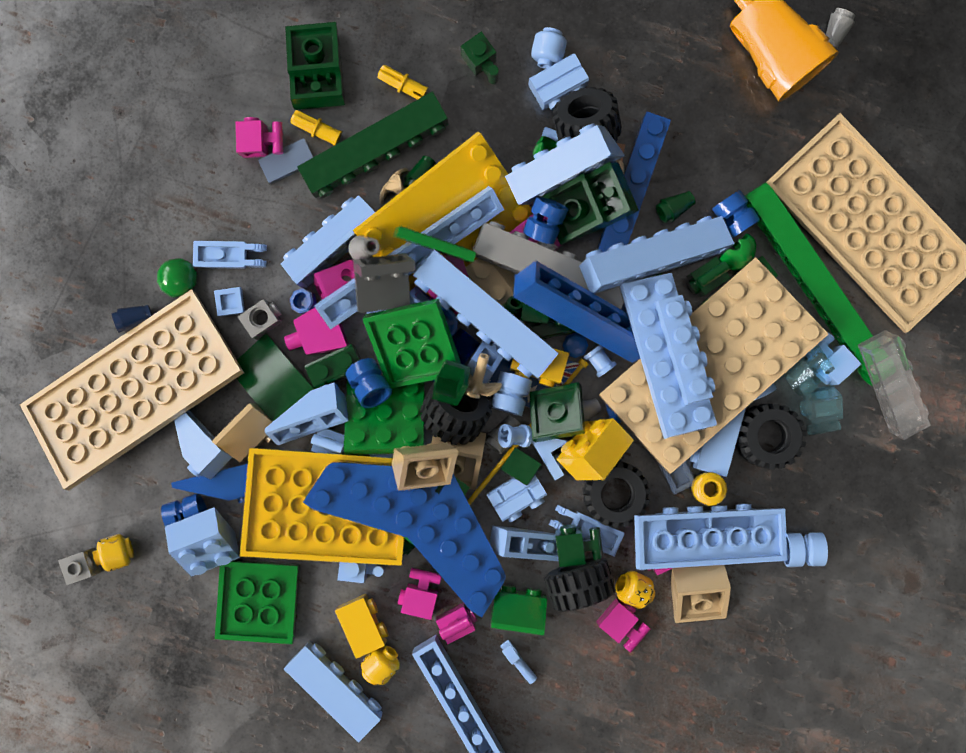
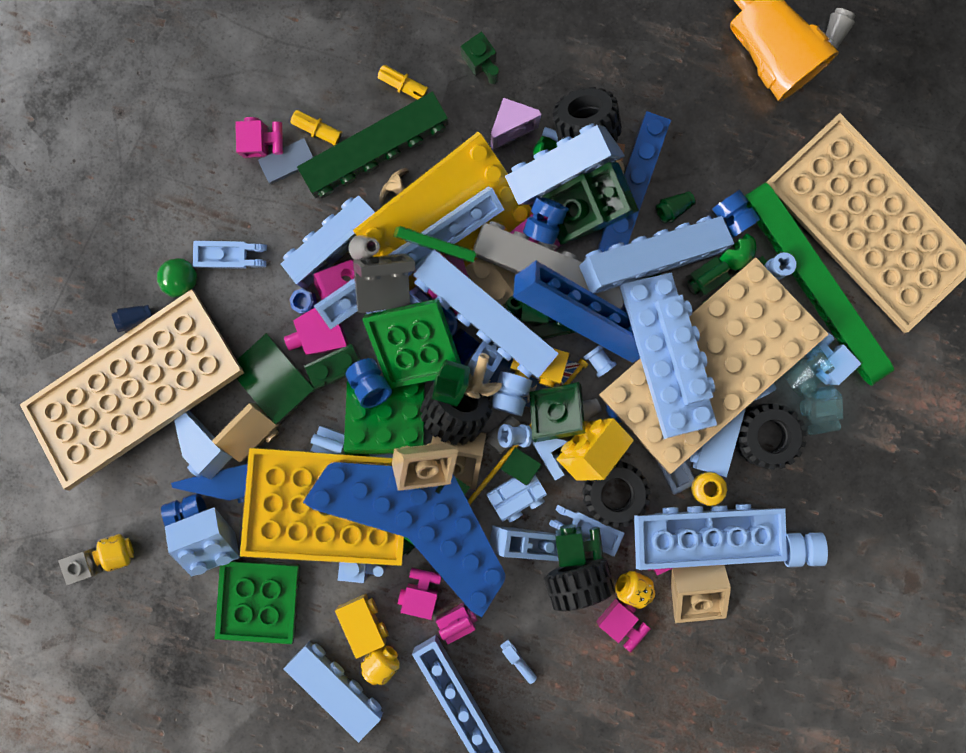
(229, 301): light blue plate -> none
(249, 318): light grey brick -> none
(312, 413): light blue slope -> none
(314, 66): dark green slope -> none
(419, 169): dark green cone -> none
(513, 122): none -> lavender slope
(519, 610): green slope -> none
(548, 47): light blue head -> none
(558, 81): light blue brick -> none
(575, 345): blue tile -> none
(787, 263): none -> light blue bush
(895, 384): clear brick -> none

